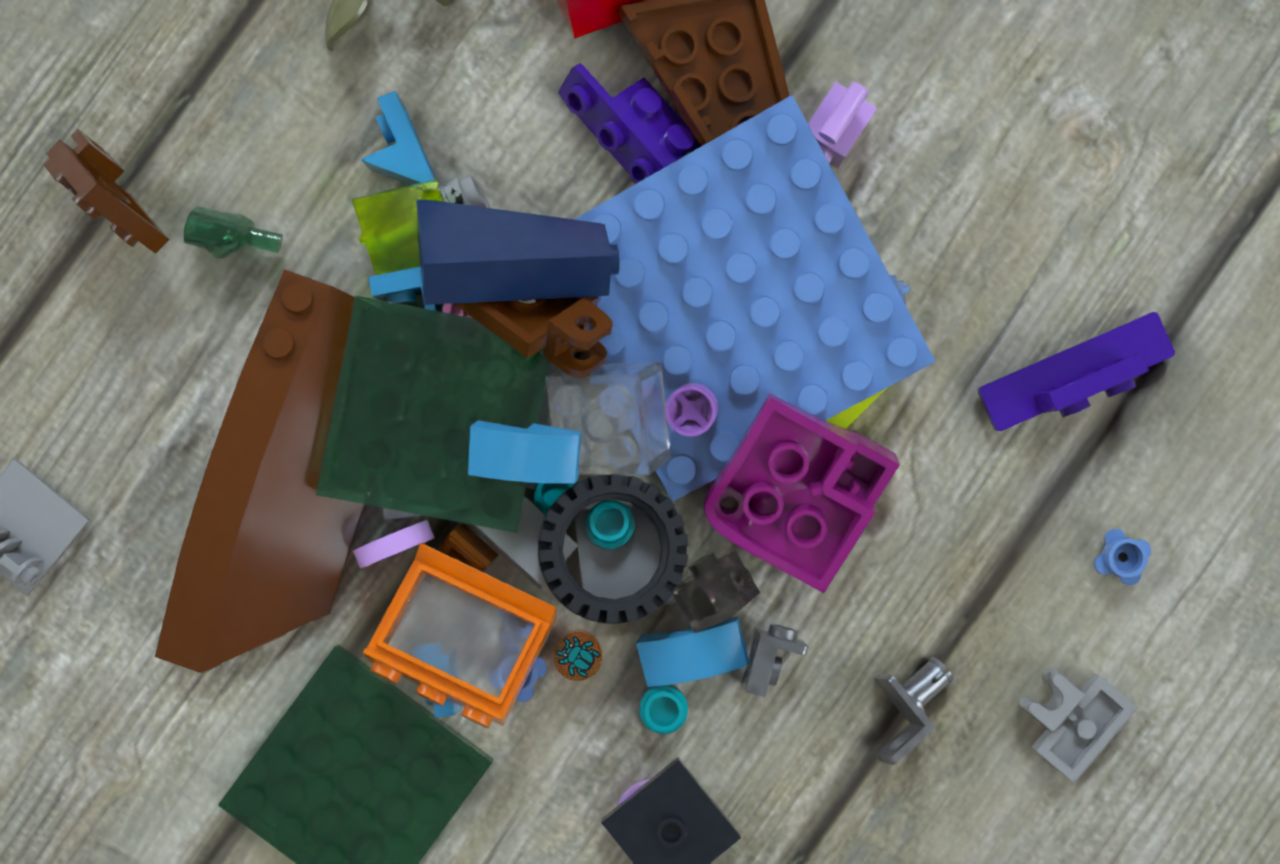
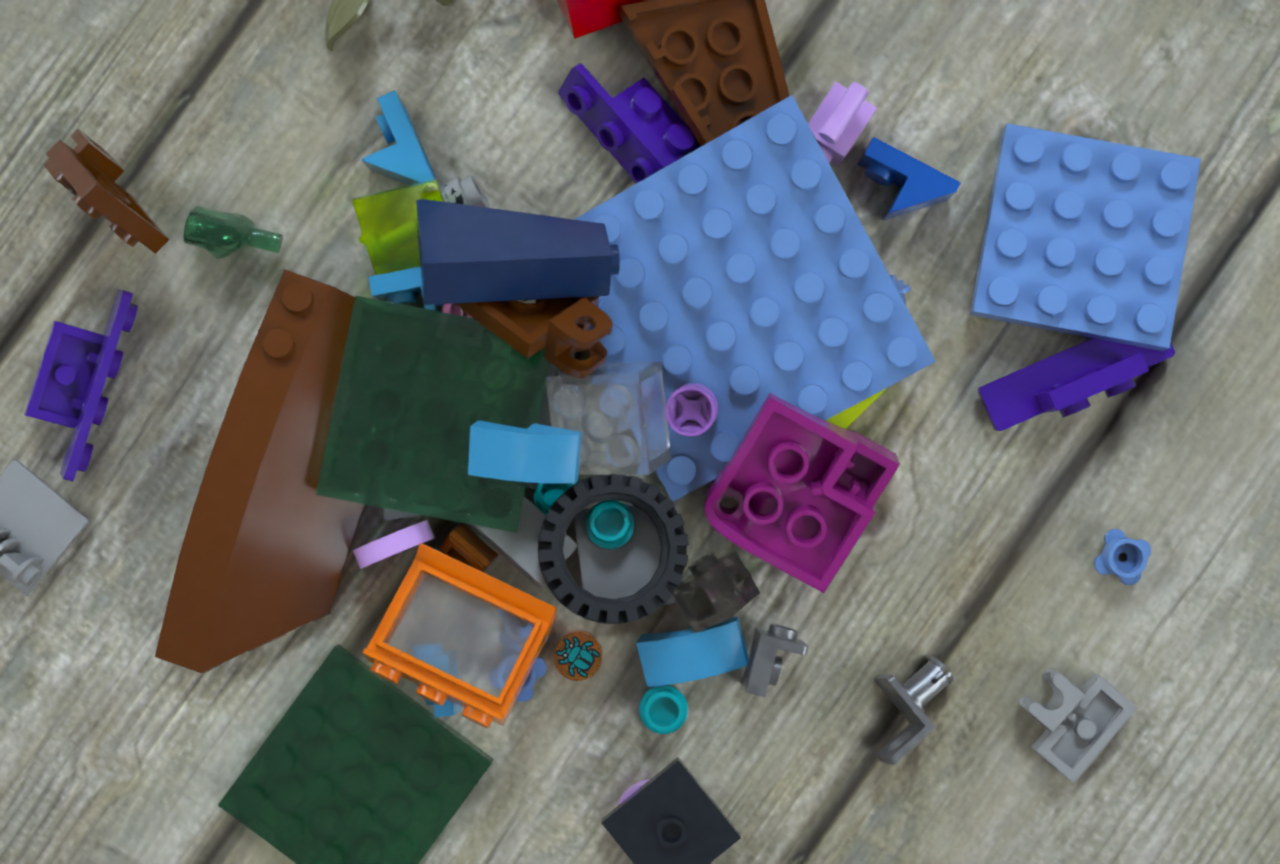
(74, 376): none -> dark purple bracket
(917, 181): none -> blue slope
(1085, 237): none -> medium blue plate

